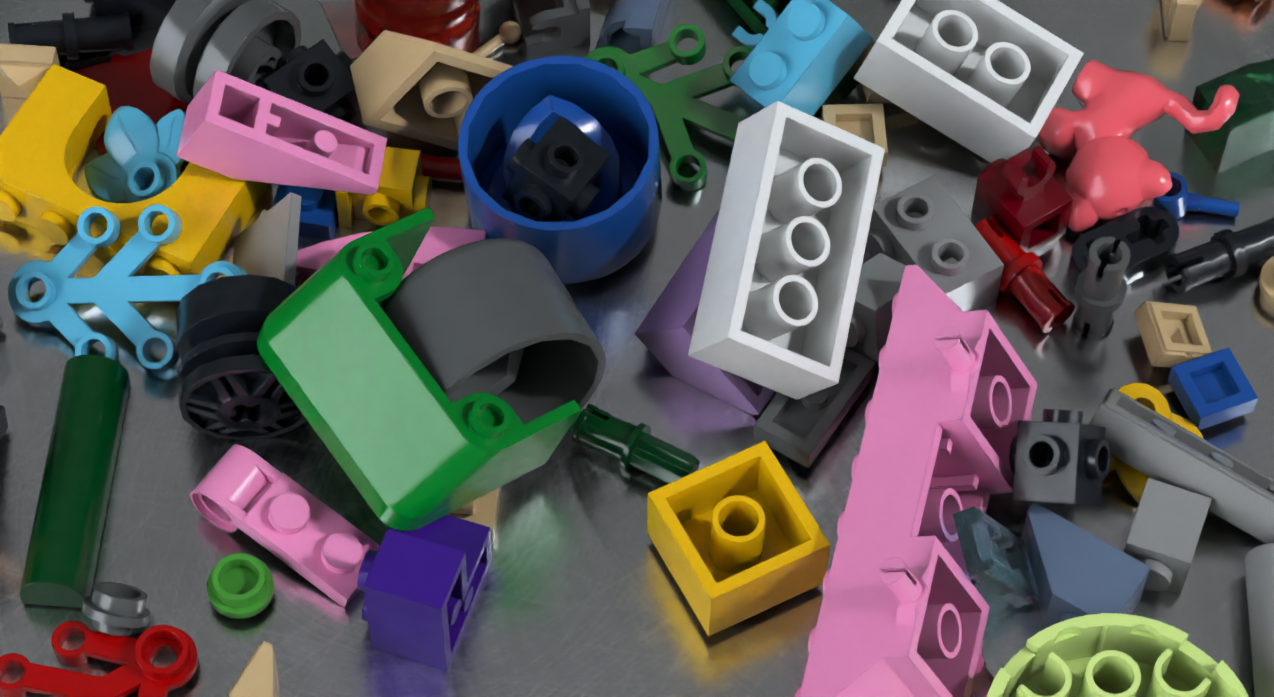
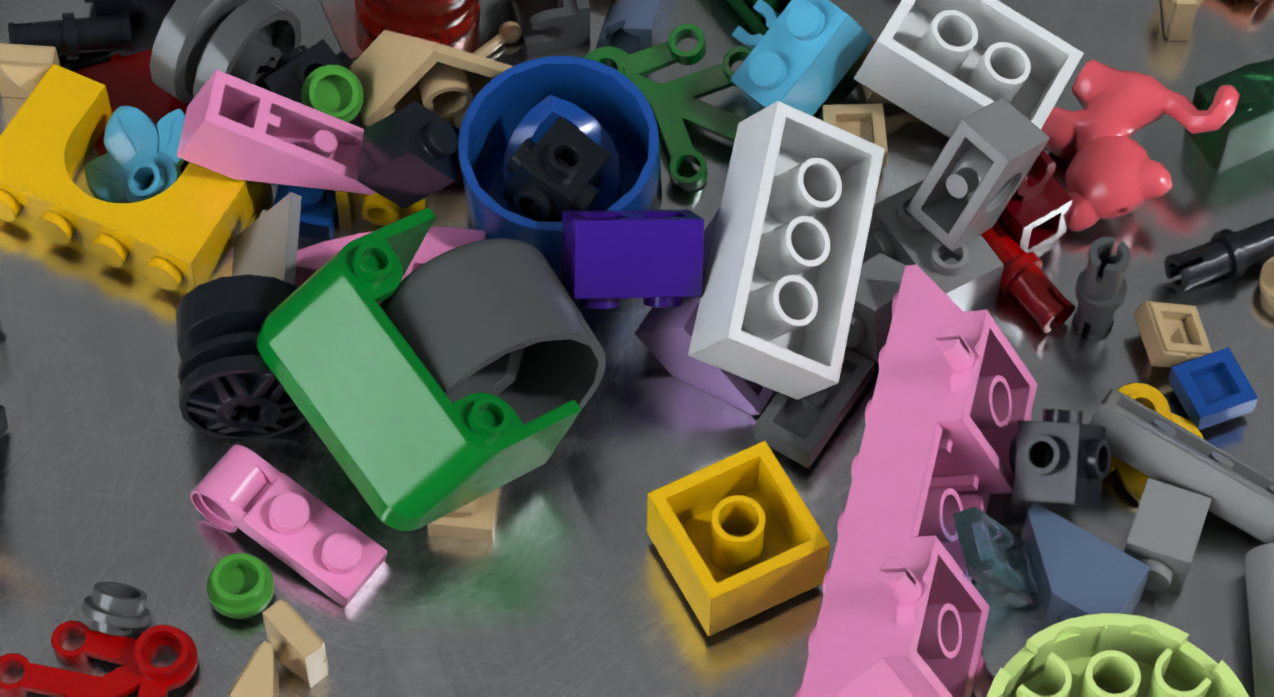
(76, 483): dark green brick -> none
(111, 288): medium azure plant -> none
(295, 643): none -> tan tile
(333, 92): none -> bright green plate
(409, 155): none -> black brick
(424, 588): dark purple brick -> none
(632, 256): none -> dark purple brick
(632, 445): dark green axle -> none
(977, 173): none -> light grey brick
(1145, 254): black beam -> none
(1179, 201): blue hand -> none

